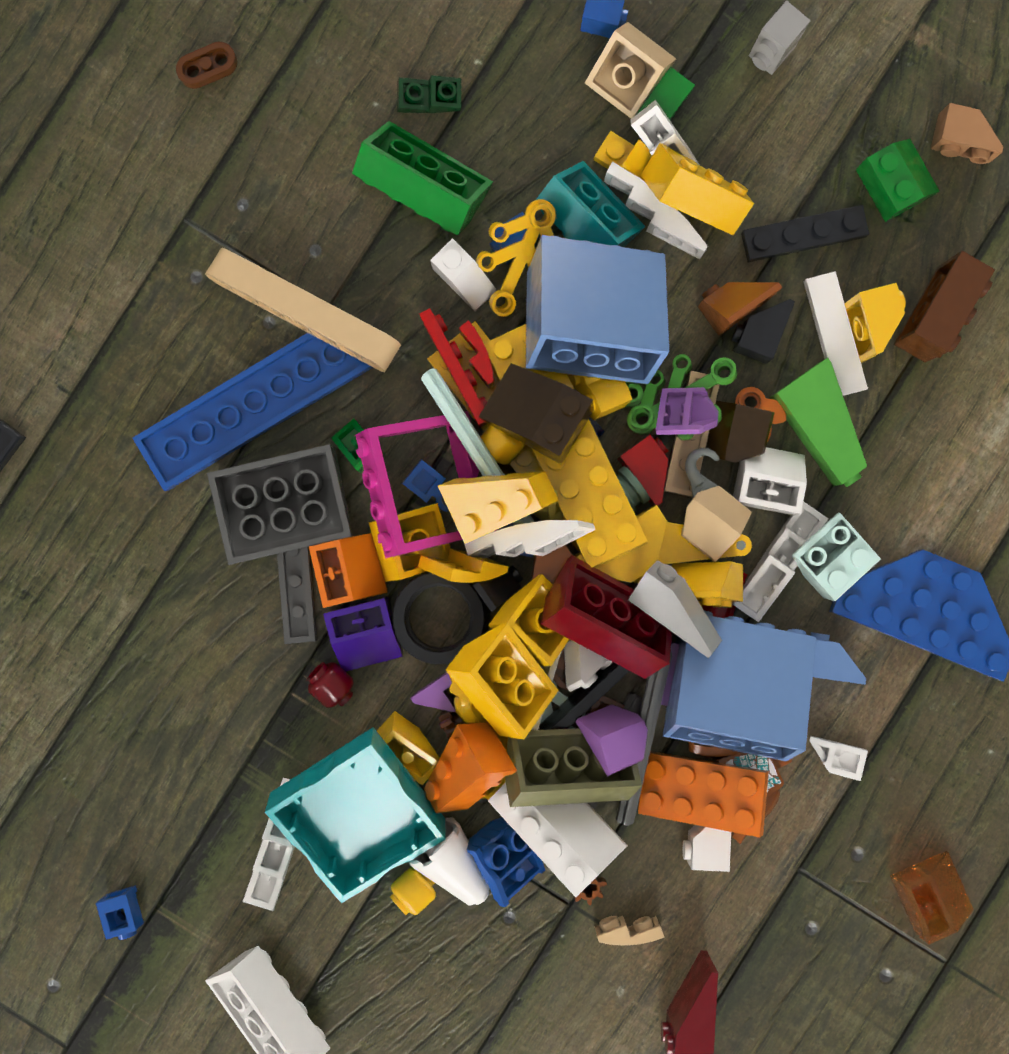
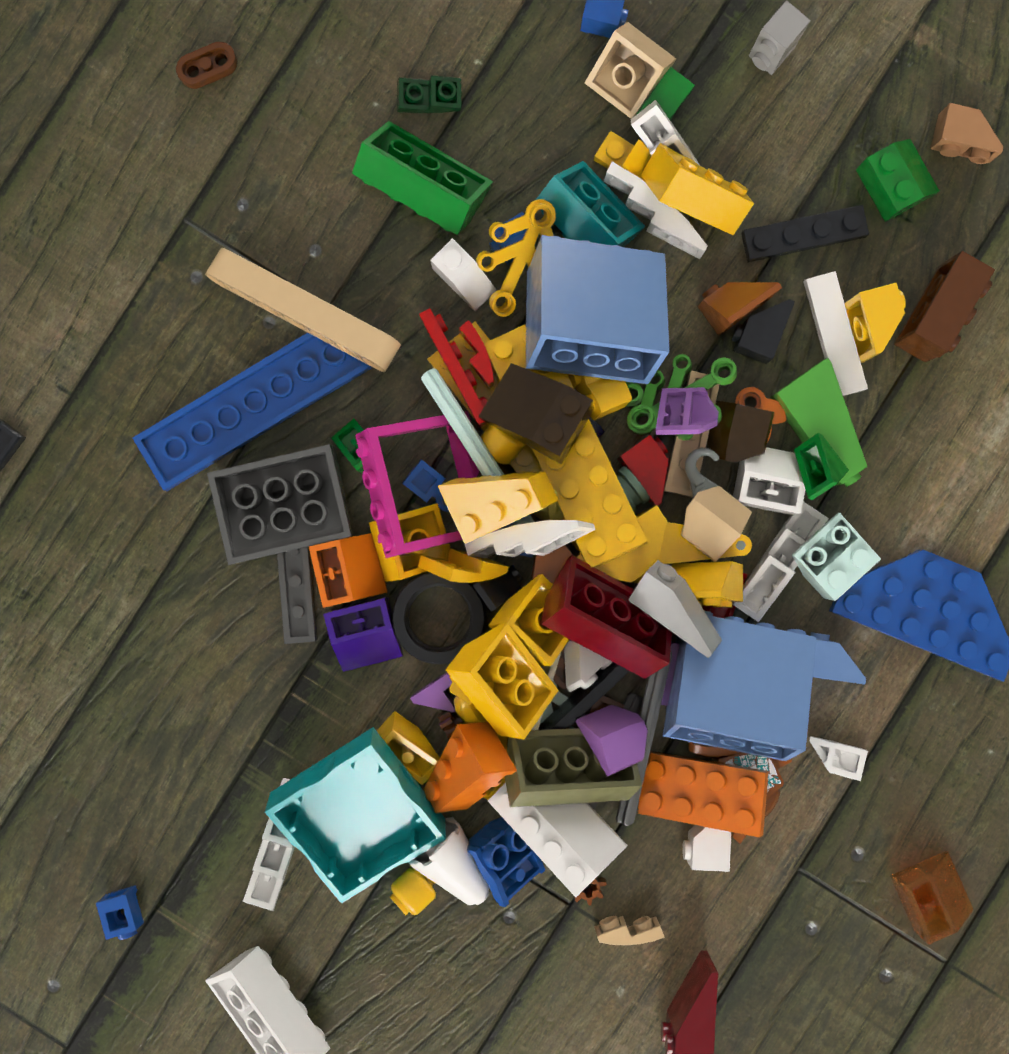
(330, 684): dark red head -> none
(819, 465): none -> green slope

